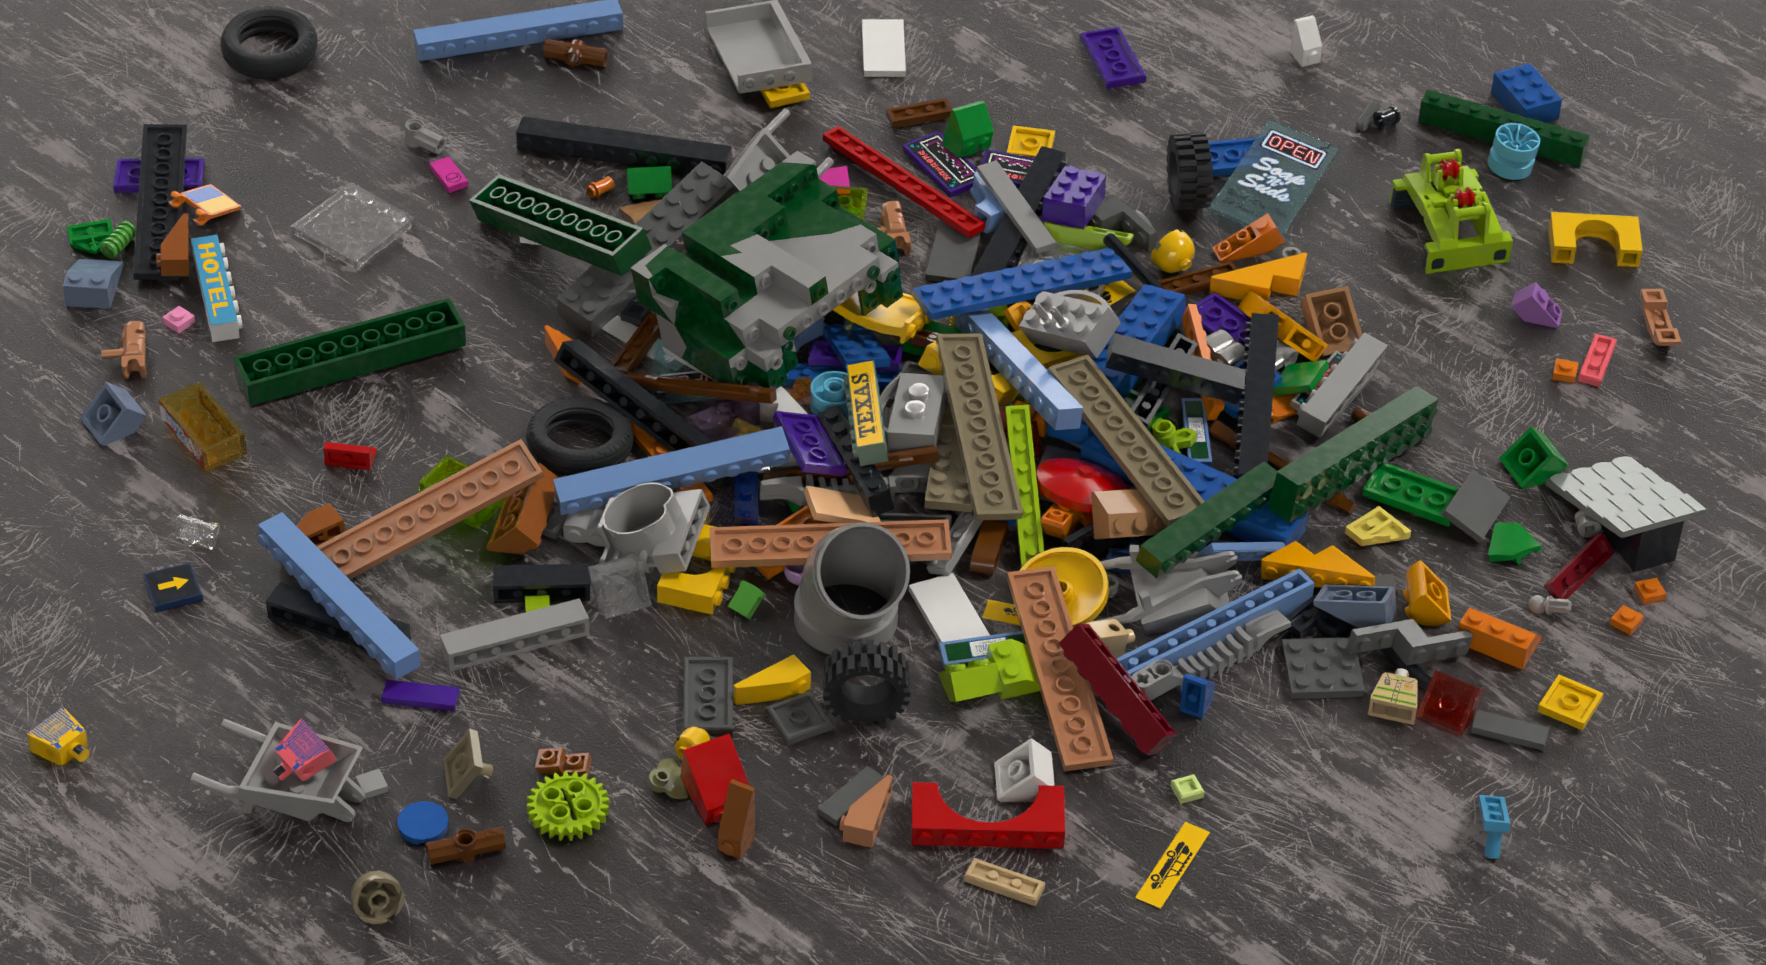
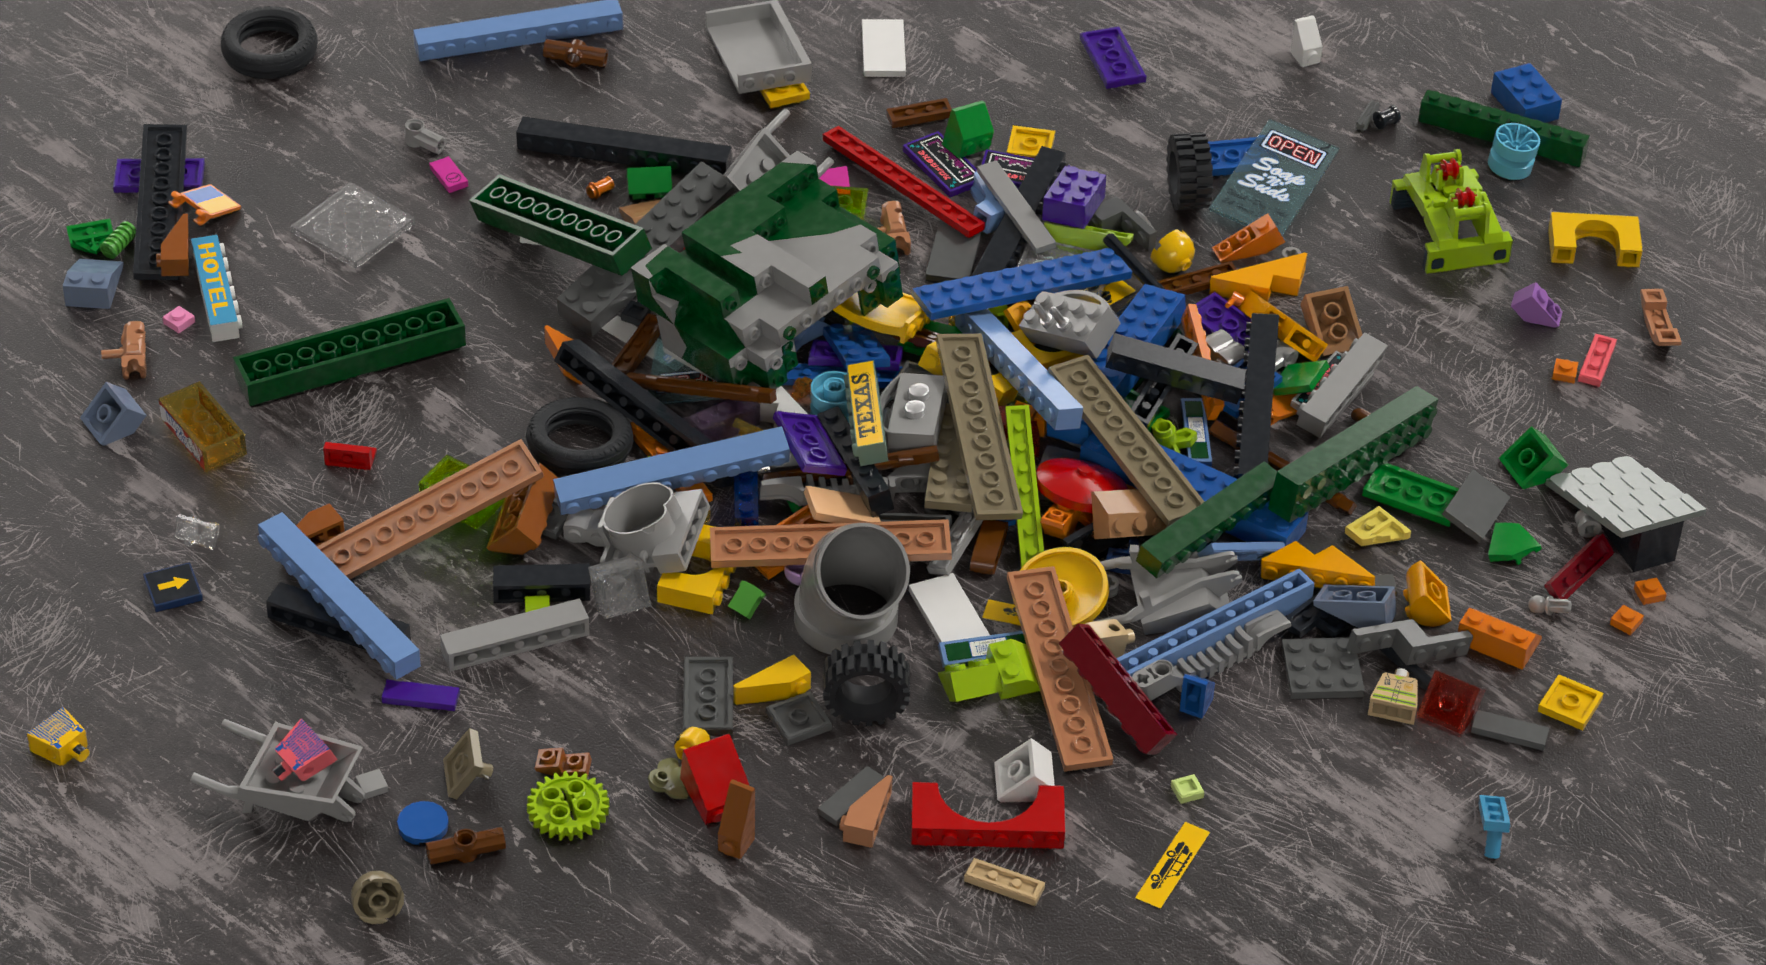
(1236, 300): none -> orange hand

